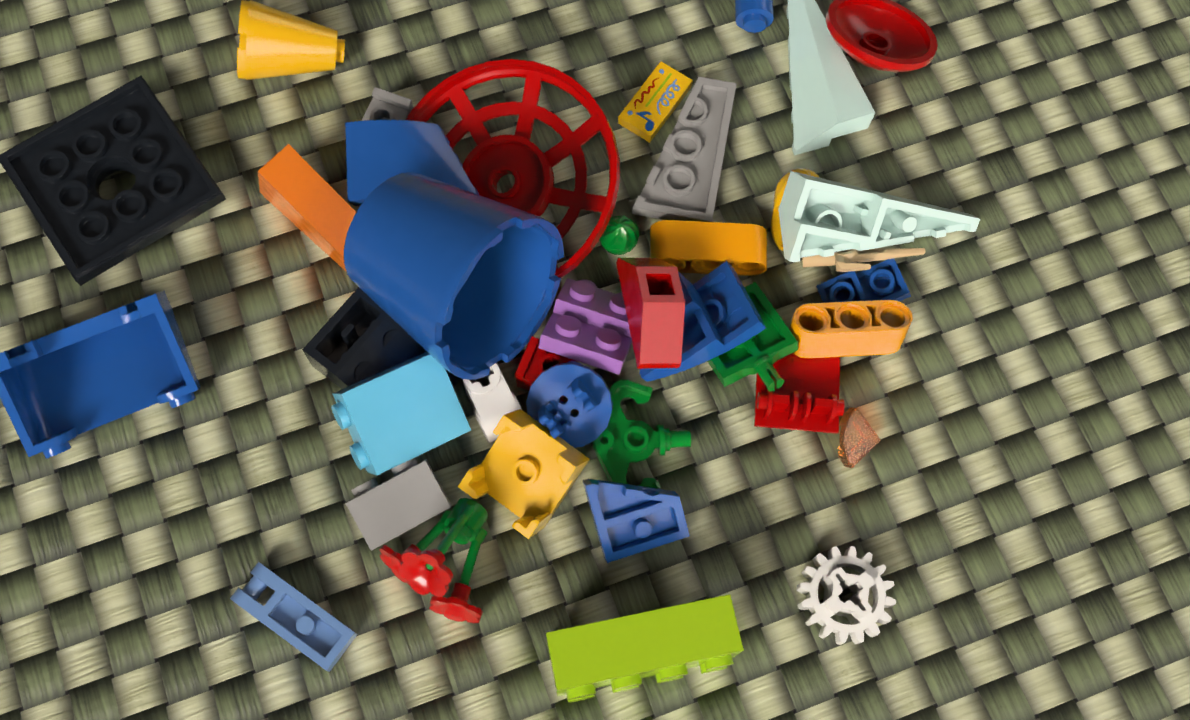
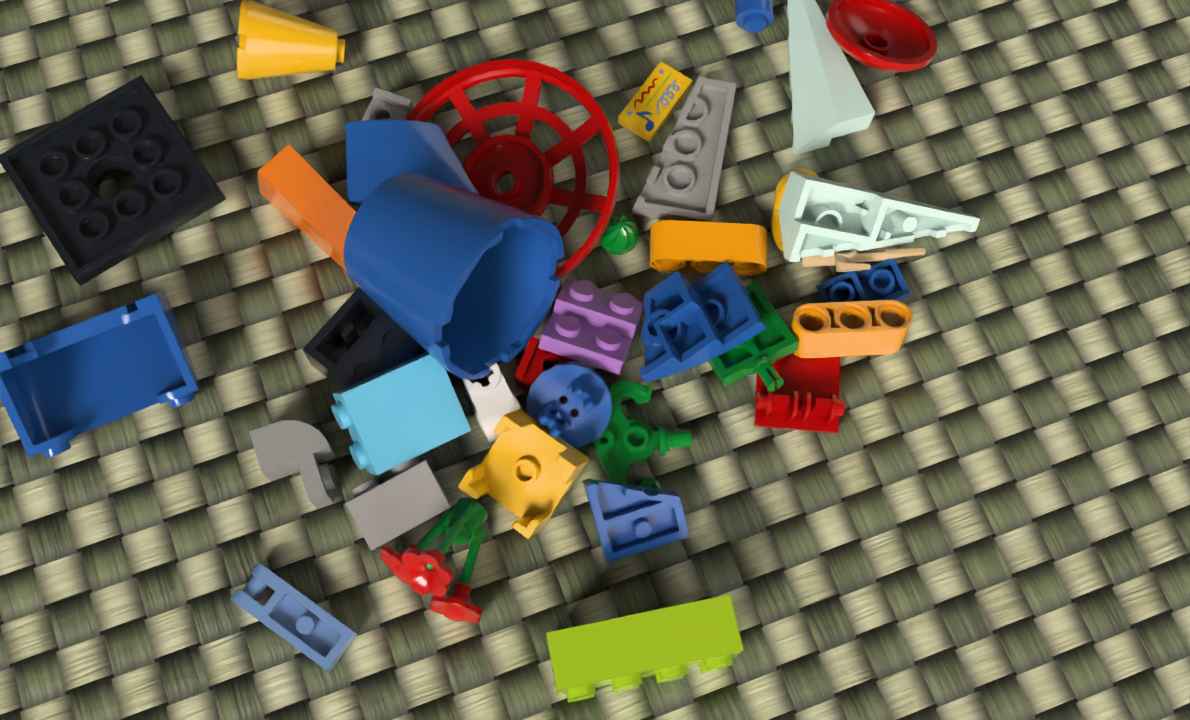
(296, 447): none -> light grey brick
(653, 310): red slope -> none
(855, 437): clear orange tile -> none
(857, 607): white gear -> none

